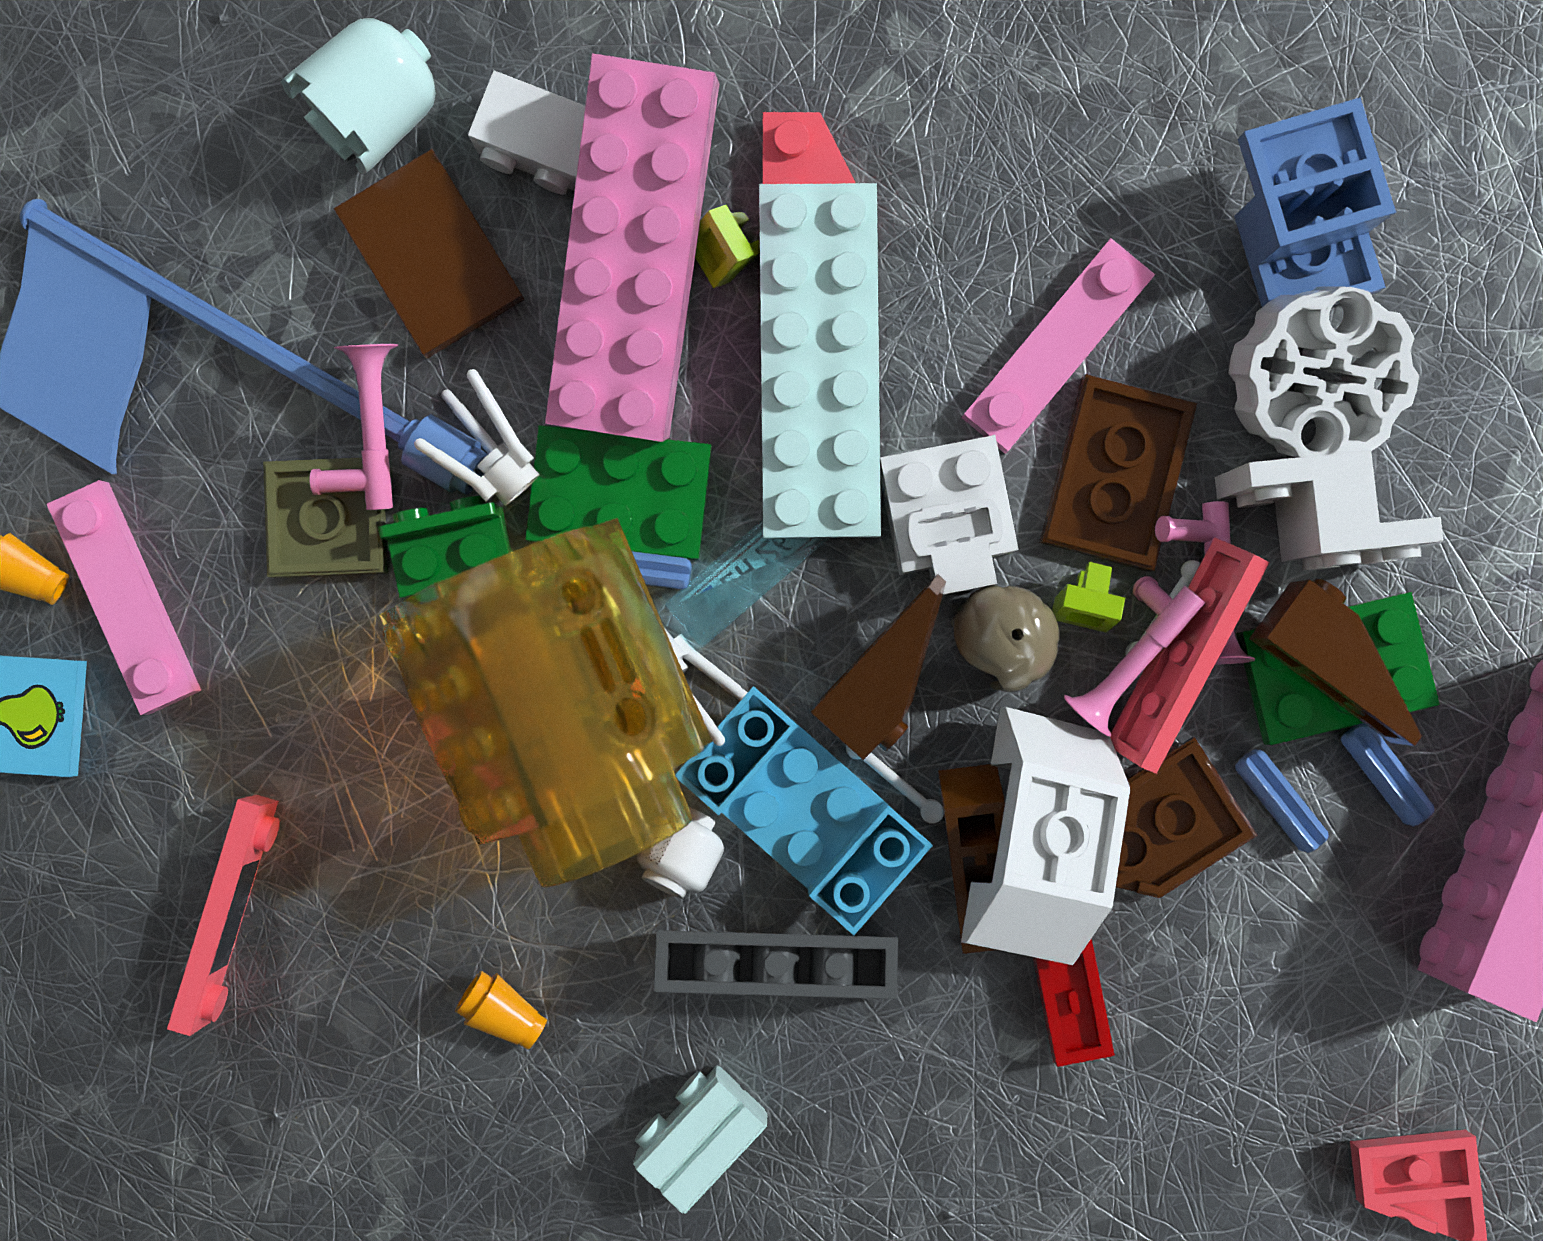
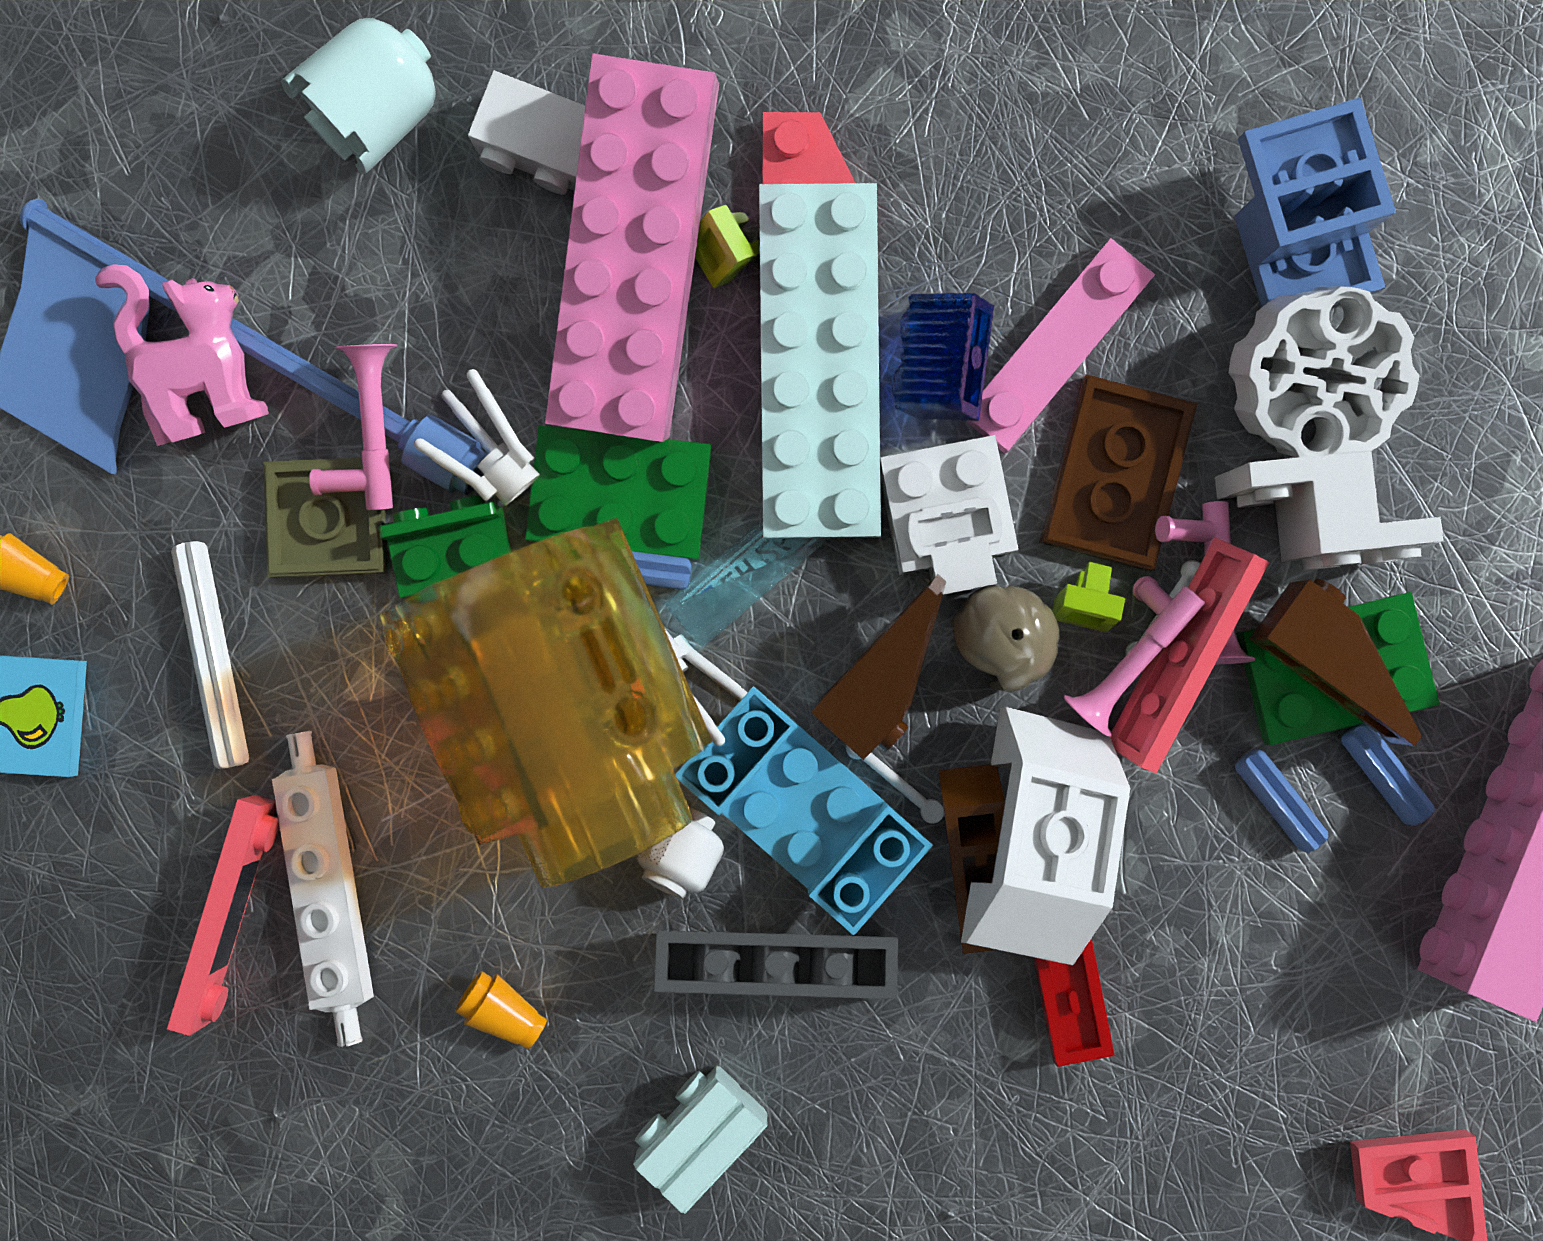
(124, 597): bright pink plate -> none
(177, 368): none -> bright pink animal
(210, 654): none -> white axle
(323, 888): none -> white plate
(429, 254): reddish brown tile -> none
(943, 356): none -> clear blue brick
(1178, 823): reddish brown tile -> none

